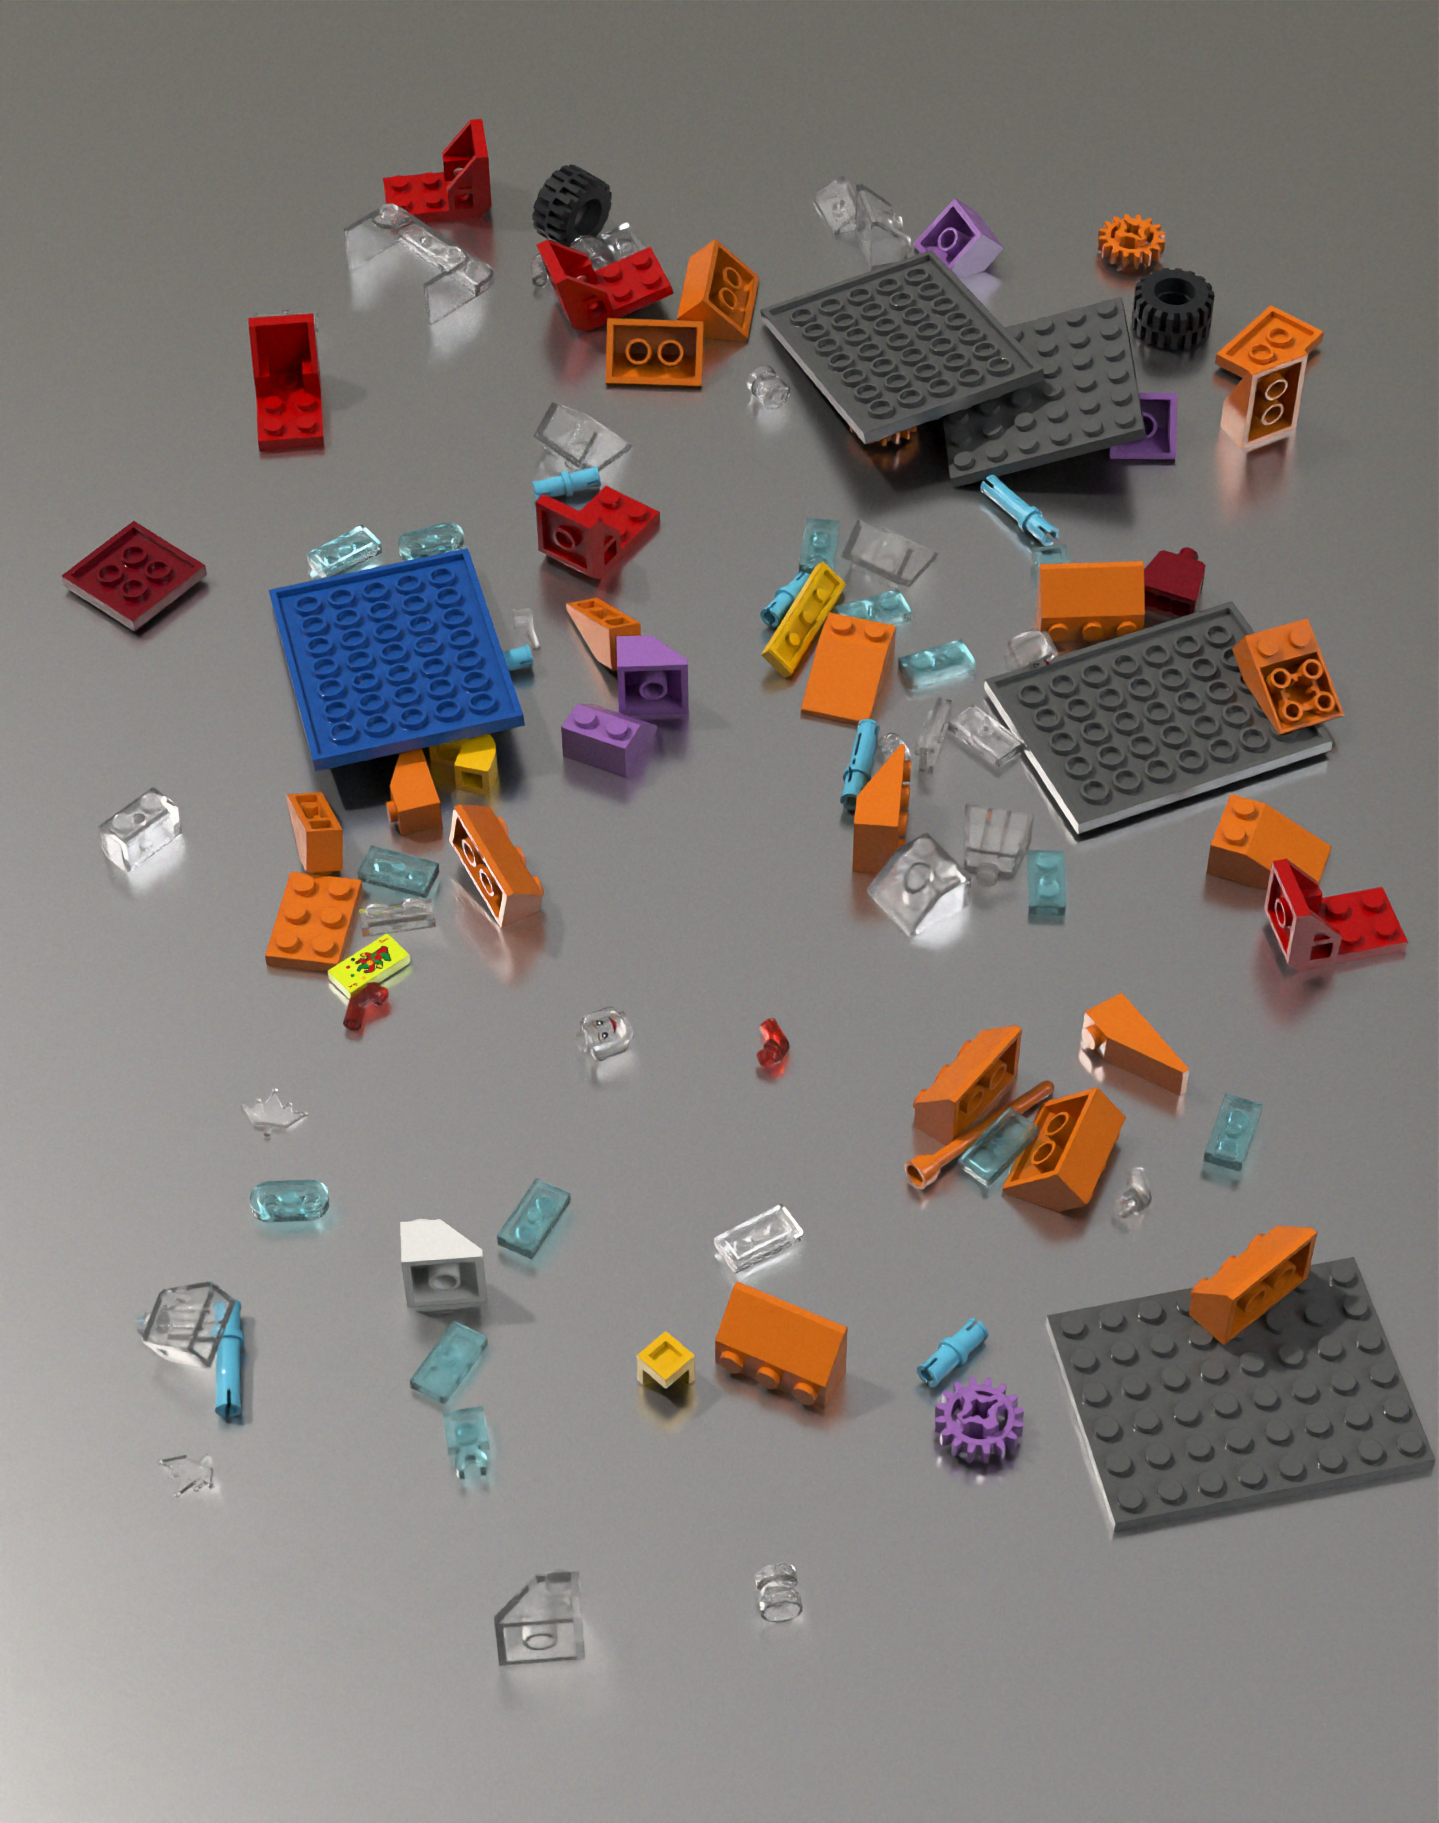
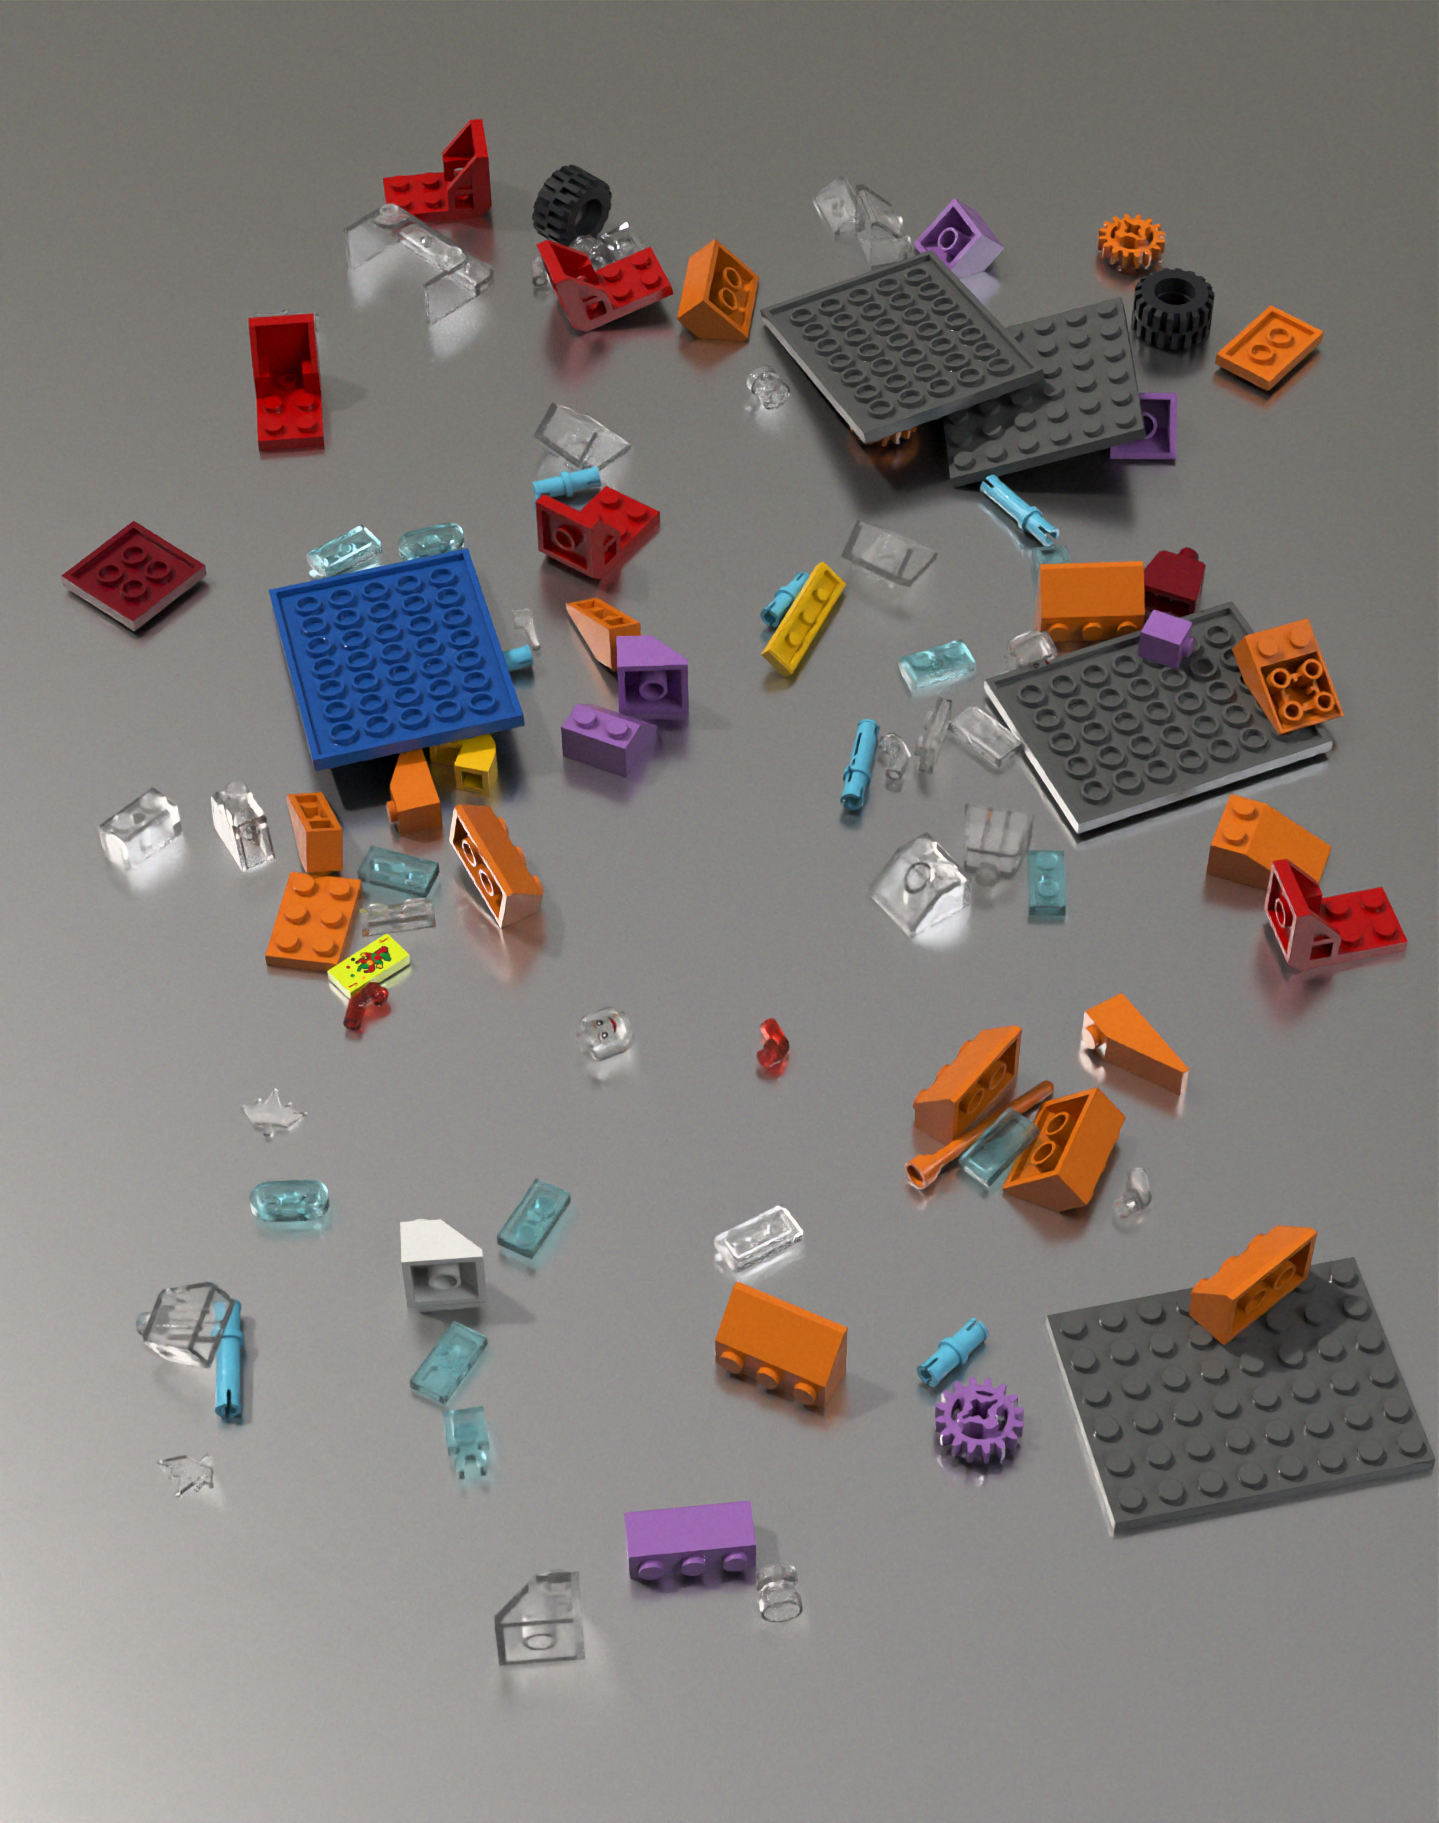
(233, 813): none -> clear torso
(655, 352): orange slope -> none
(665, 1362): yellow panel -> none
(690, 1540): none -> medium lavender brick
(819, 544): clear light blue plate -> none
(849, 669): orange slope -> none
(879, 814): orange slope -> none
(882, 608): clear light blue plate -> none
(1166, 639): none -> medium lavender brick
(1233, 1132): clear light blue plate -> none
(1265, 401): orange slope -> none

